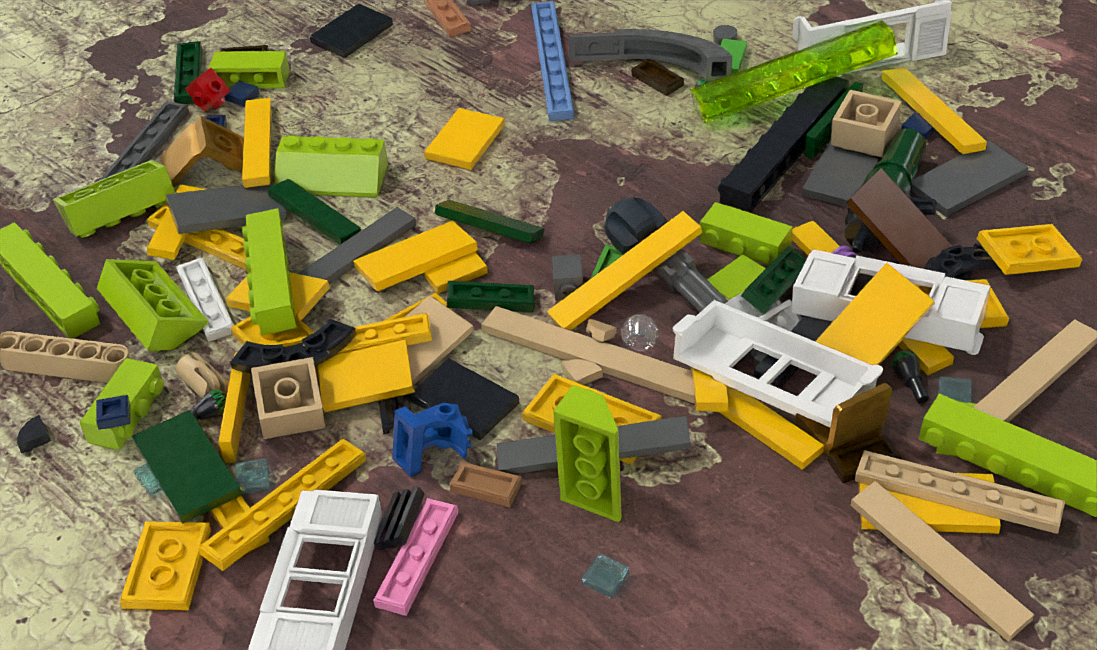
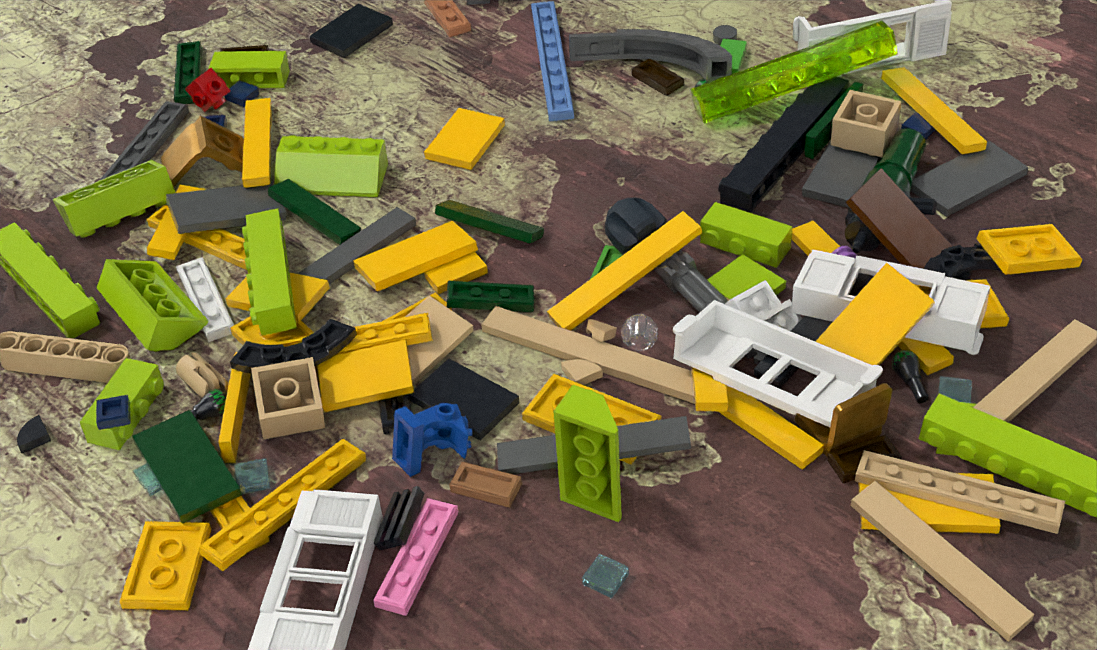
(566, 275): dark grey brick -> none
(774, 280): dark green tile -> none

